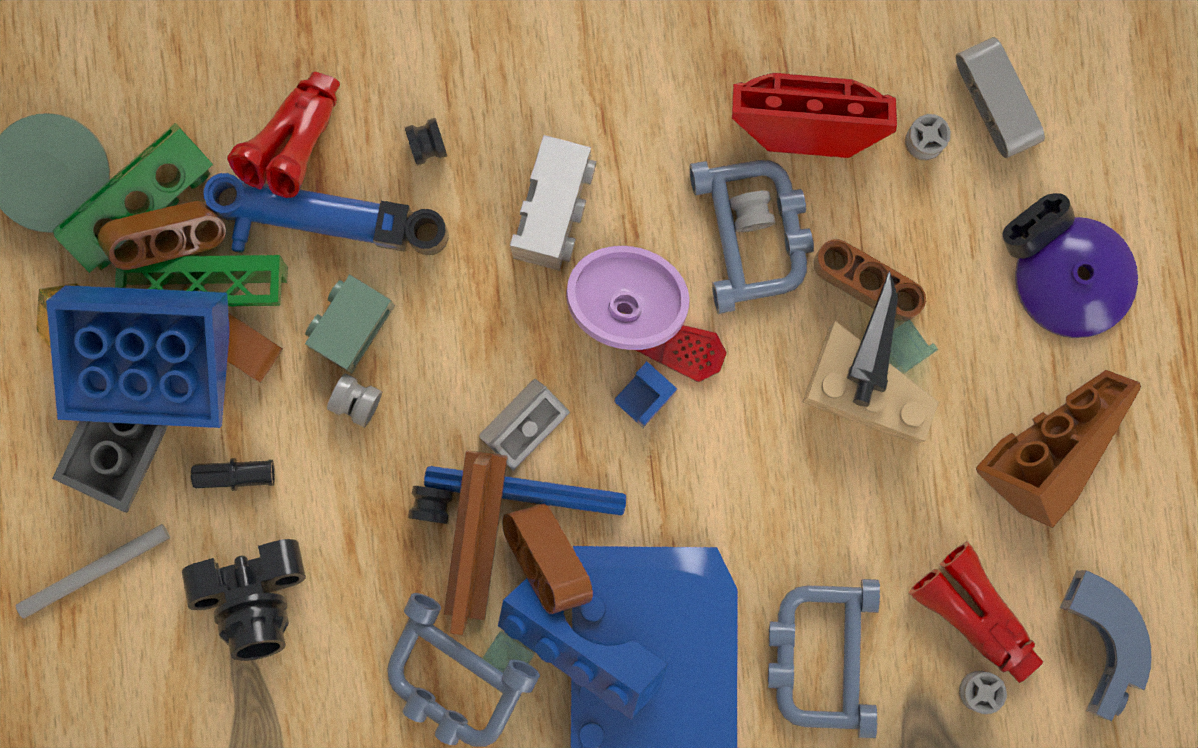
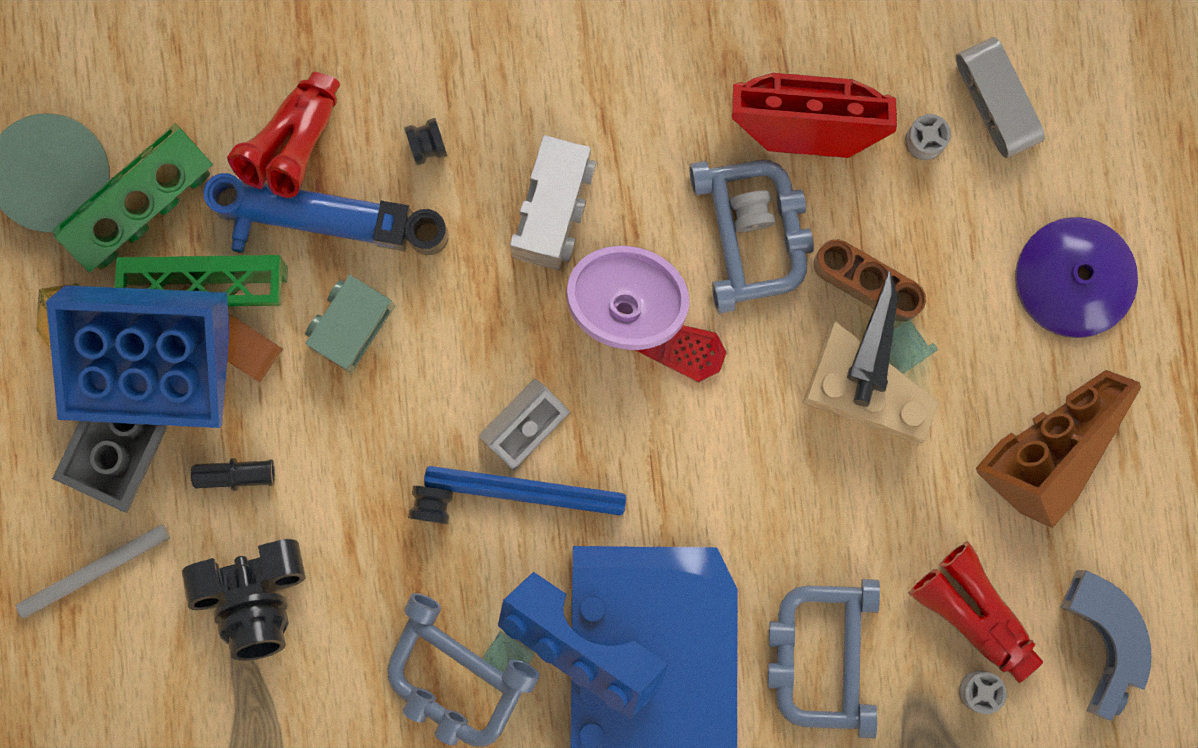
(144, 227): dark orange beam -> none
(354, 400): light grey wheel -> none
(475, 538): dark orange fence -> none
(547, 558): dark orange beam -> none
(645, 394): blue panel -> none
(1038, 225): black beam -> none

